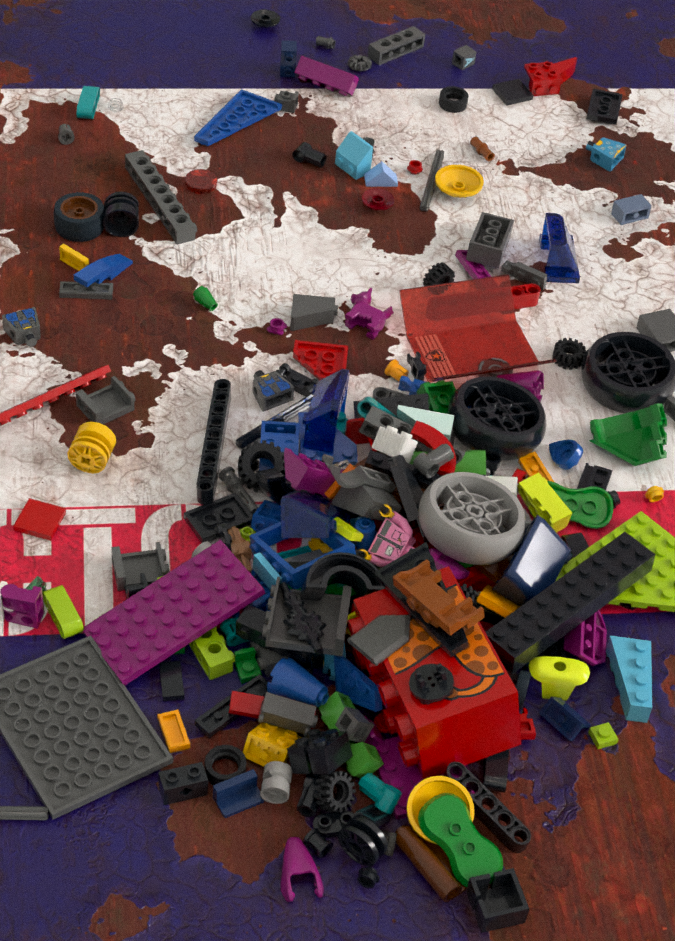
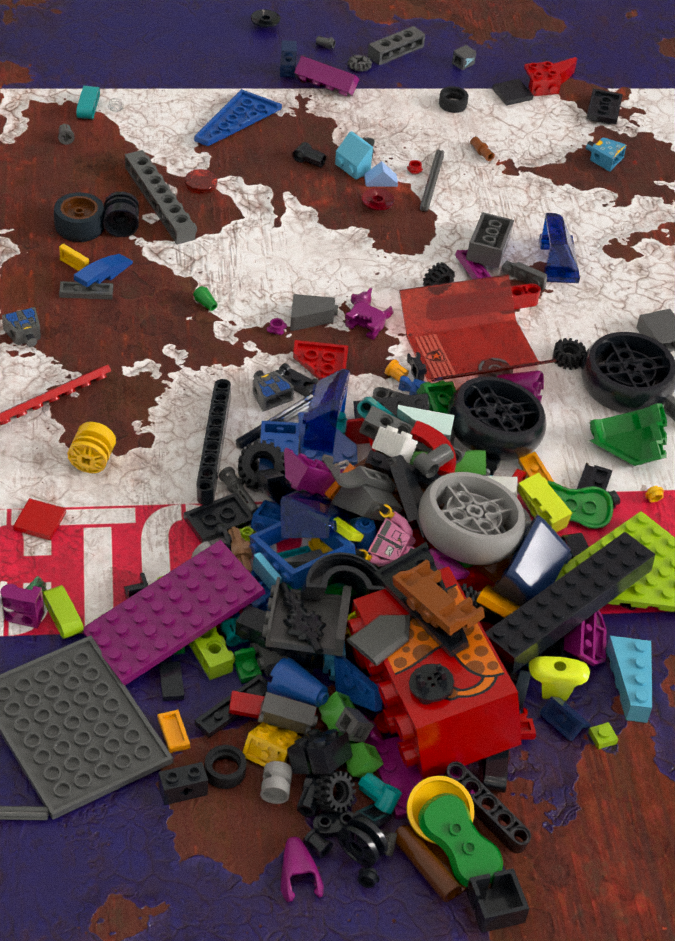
(106, 403): dark grey panel -> none
(130, 565): dark grey panel -> none
(237, 794): dark blue panel -> none
(288, 100): dark grey brick -> none
(459, 181): yellow dish -> none
(566, 453): blue piece -> none
(631, 209): sand blue brick -> none

